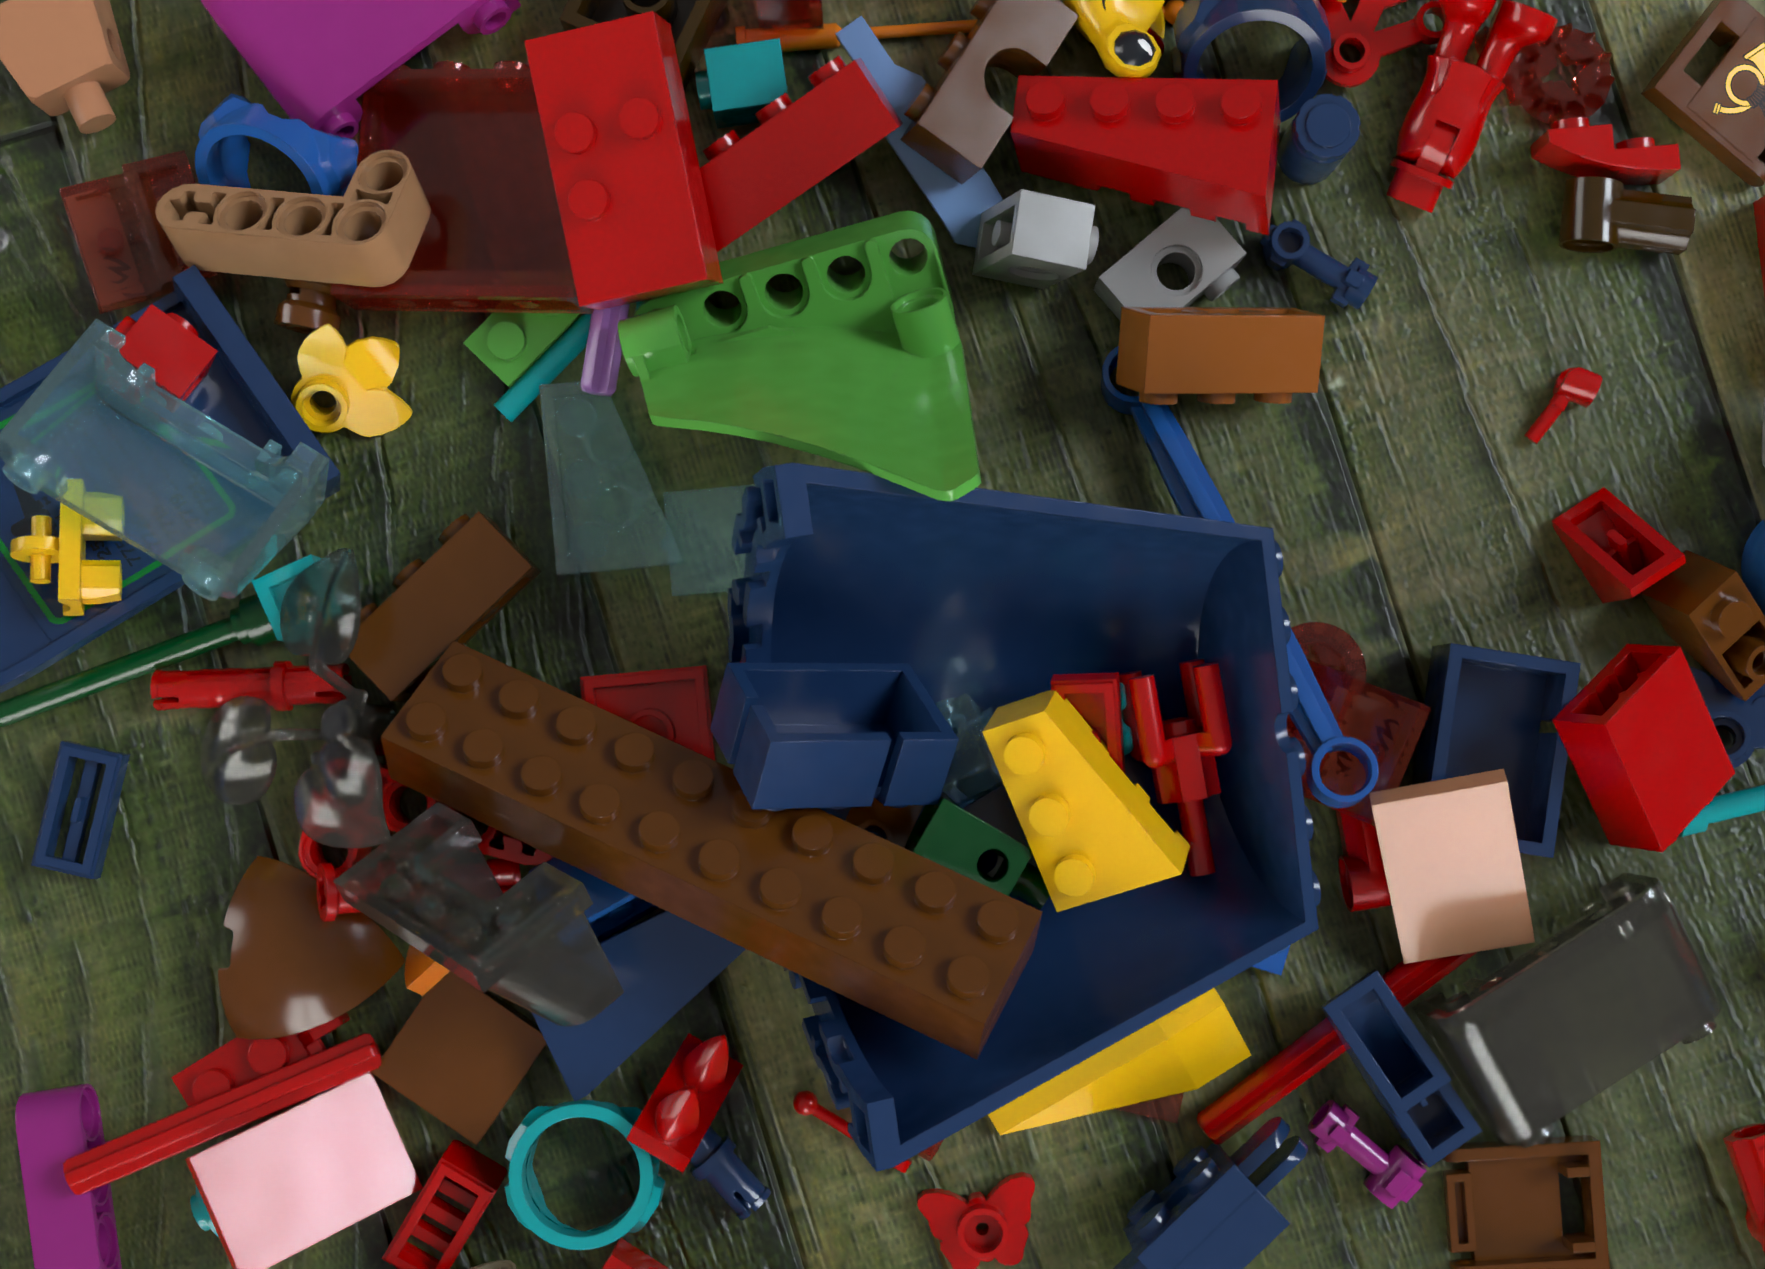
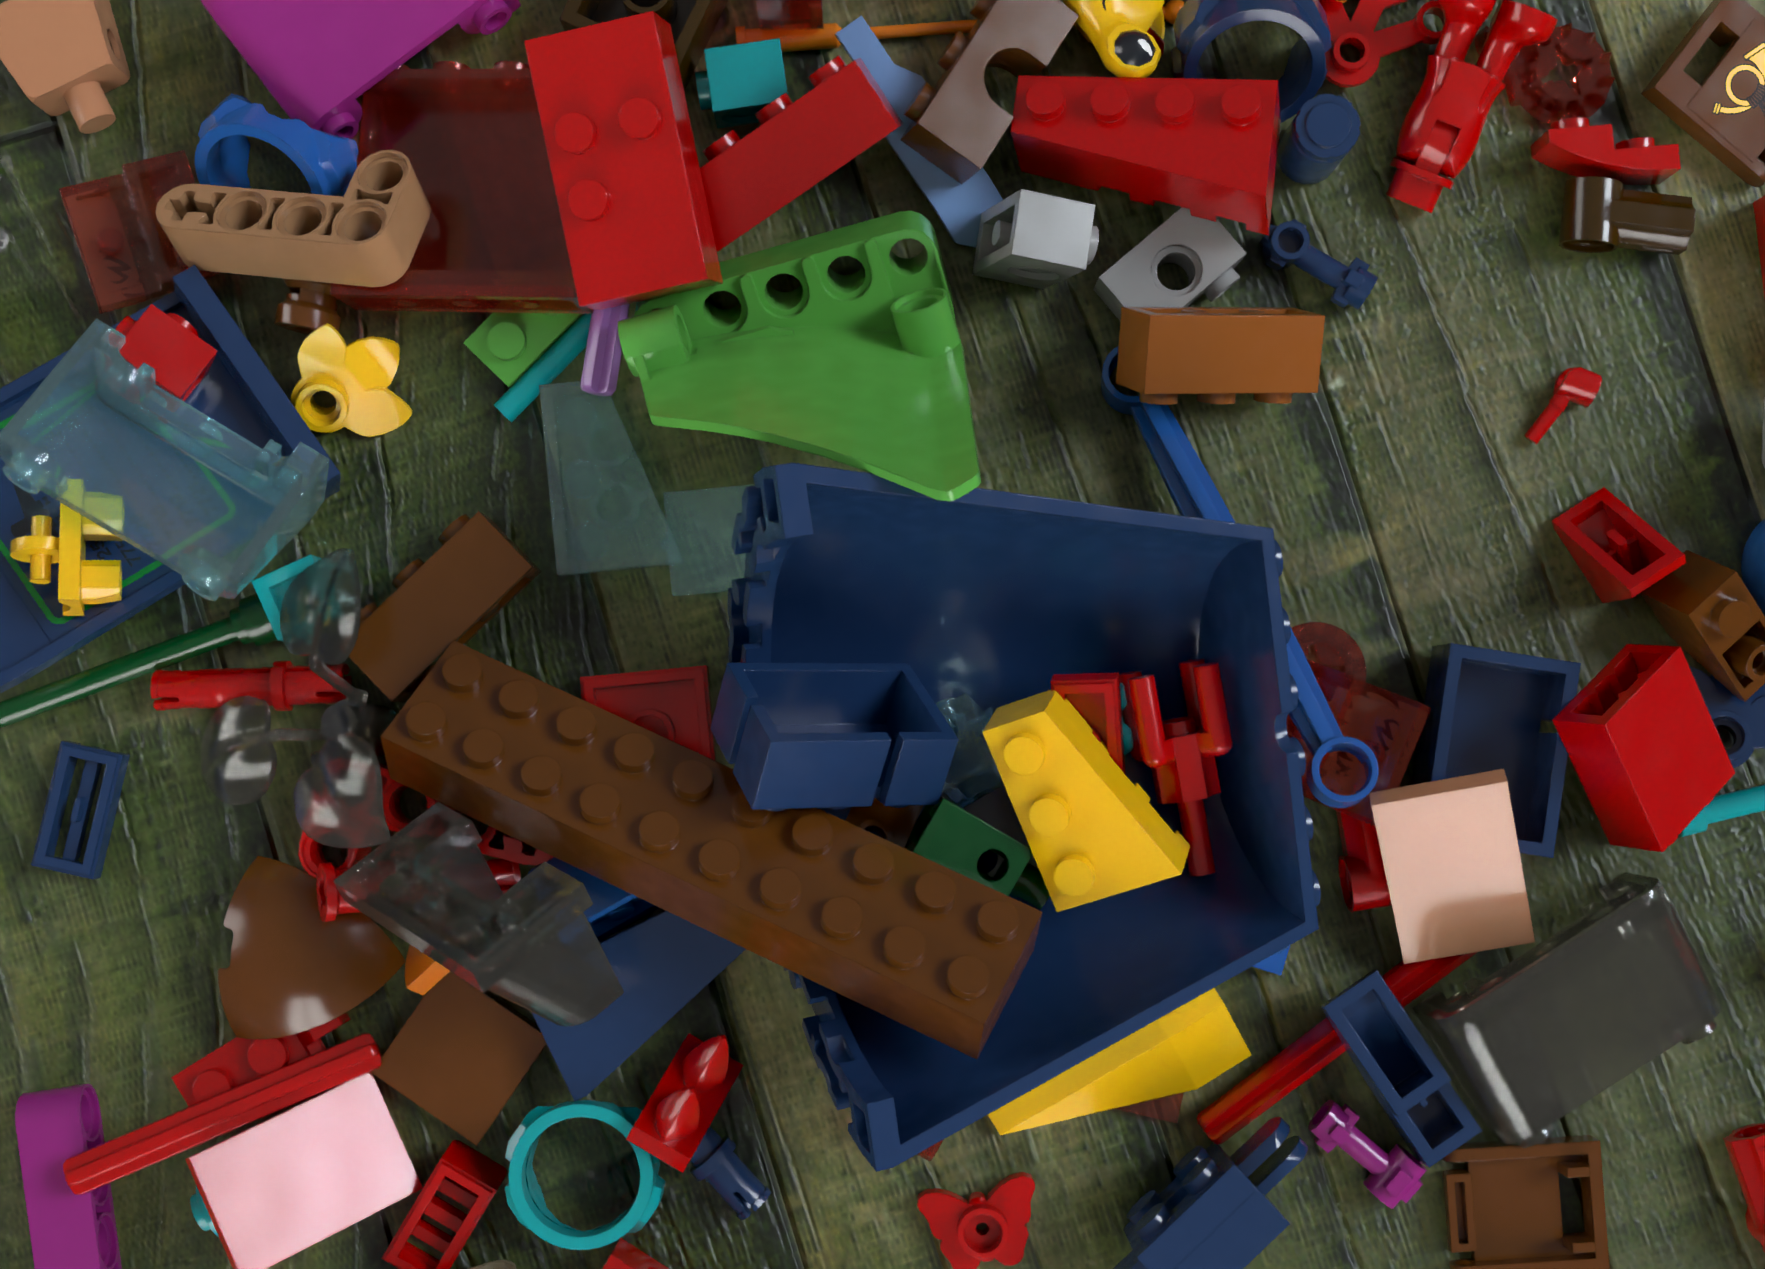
(806, 1103): red hinge -> none

